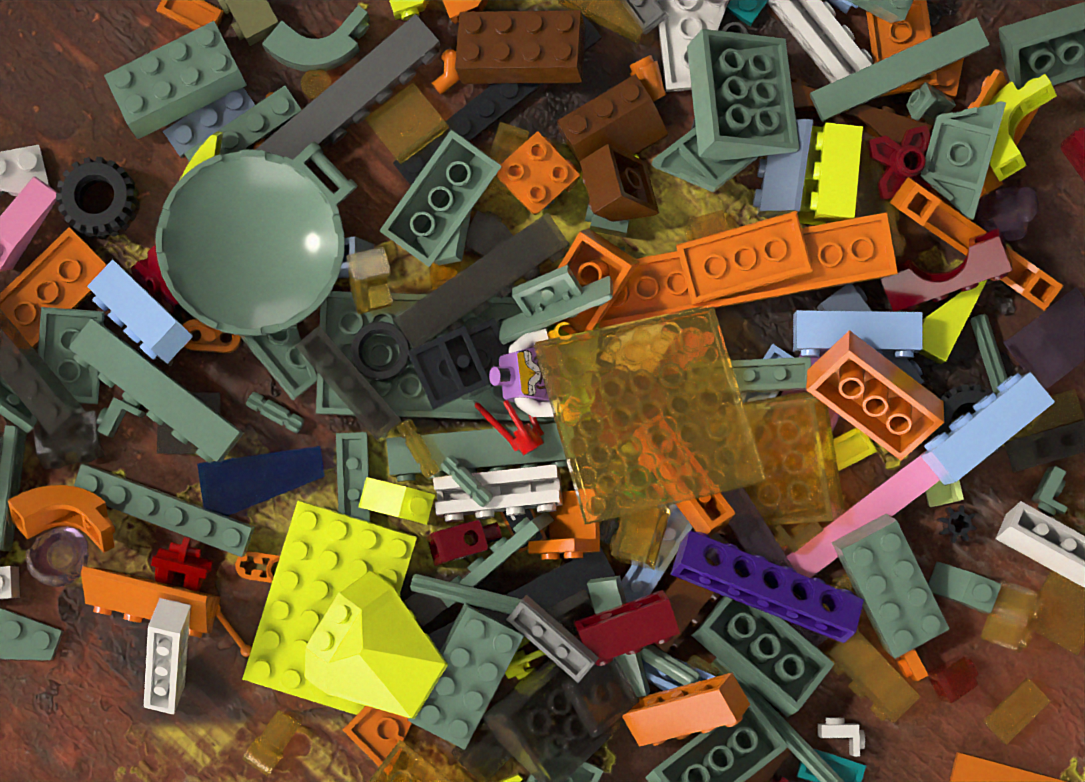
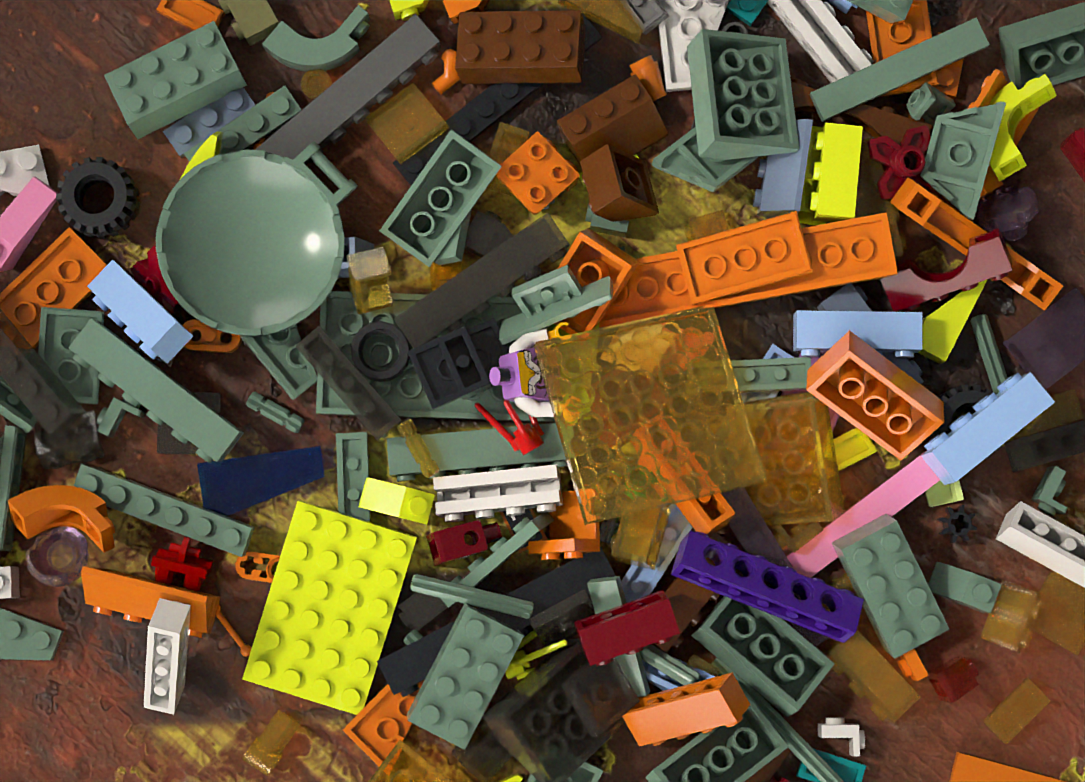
(373, 650): neon yellow wedge -> none
(466, 481): sand green axle -> none
(552, 638): dark grey tile -> none

